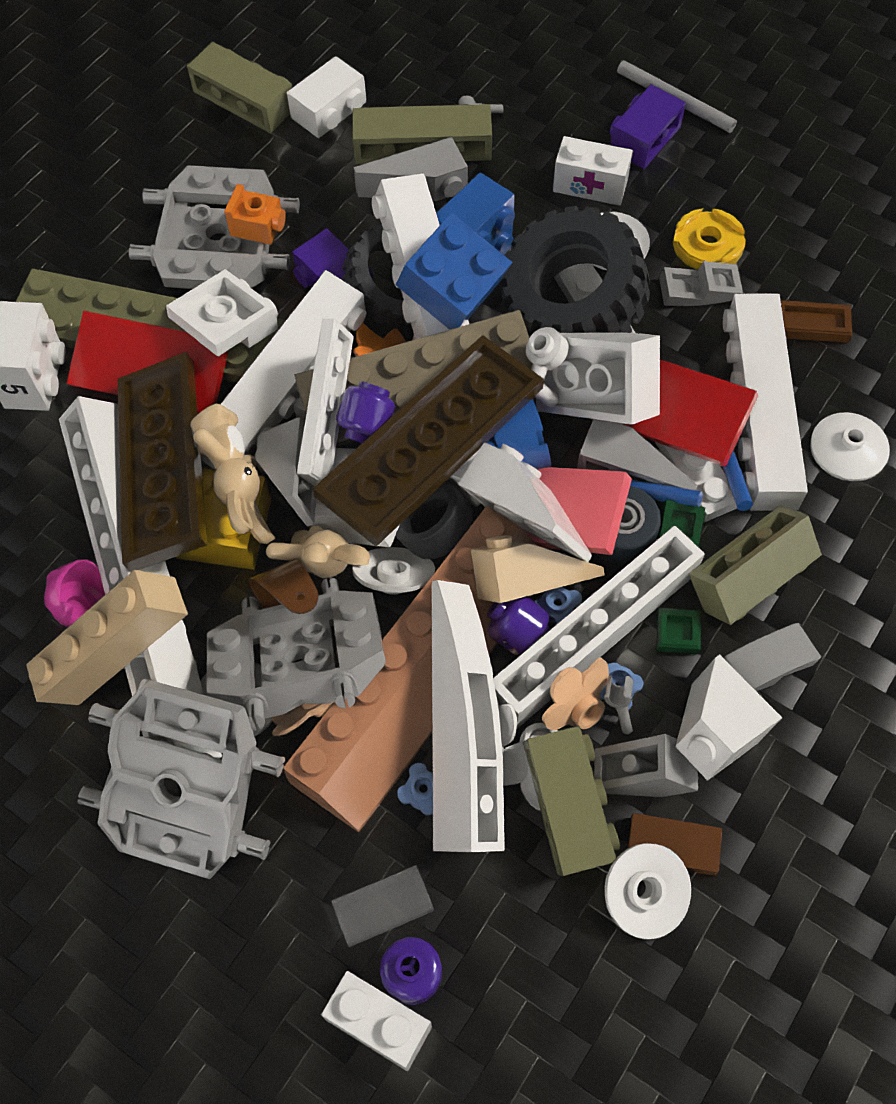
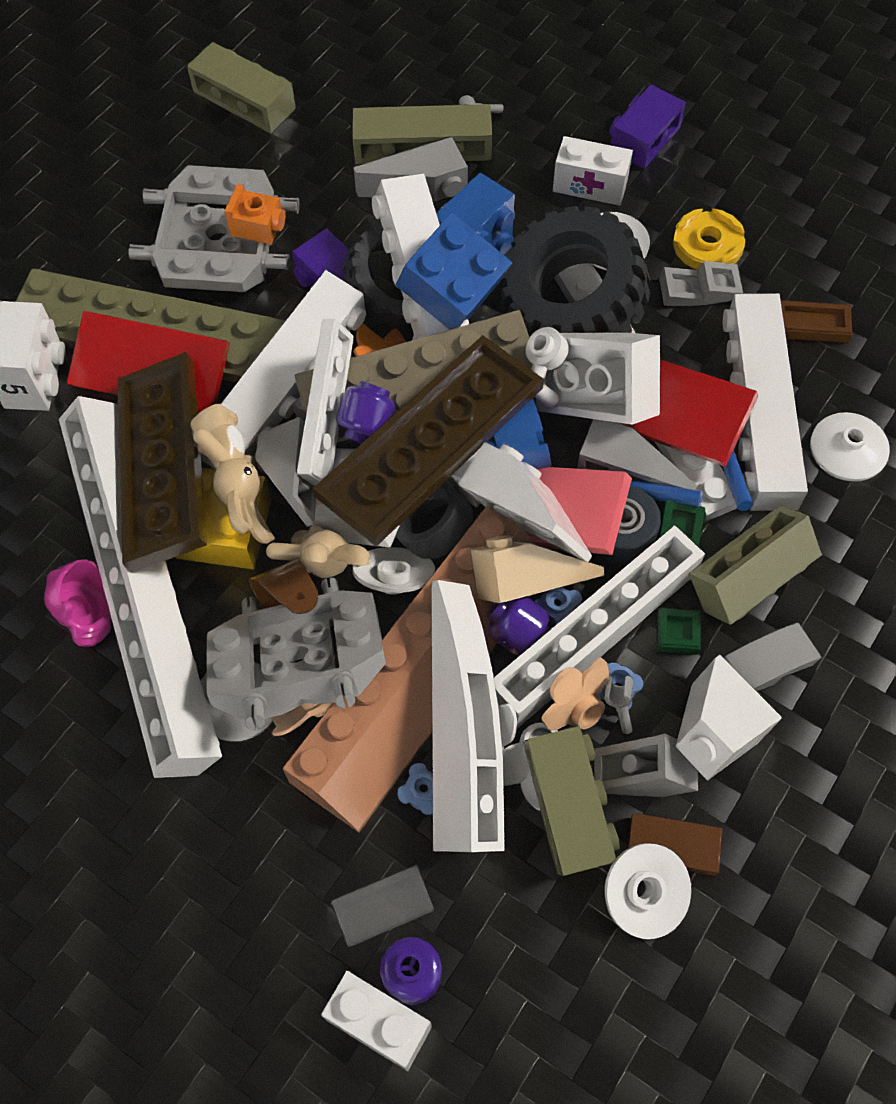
(106, 638): tan brick -> none
(206, 821): light grey piece -> none
(224, 313): white plate -> none
(327, 97): white brick -> none
(692, 104): light grey piece -> none

